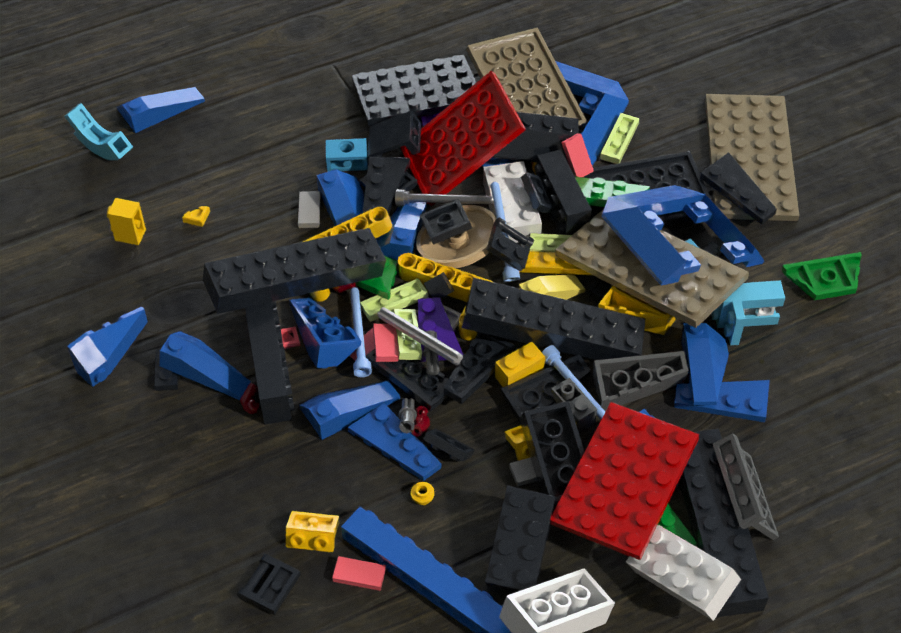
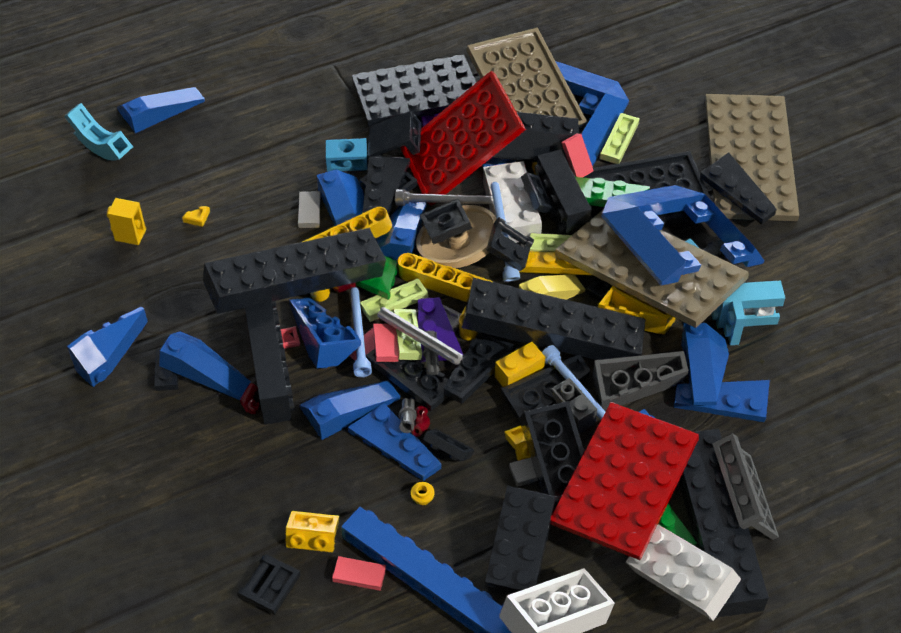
(439, 286): black tile -> none
(826, 276): green wing -> none

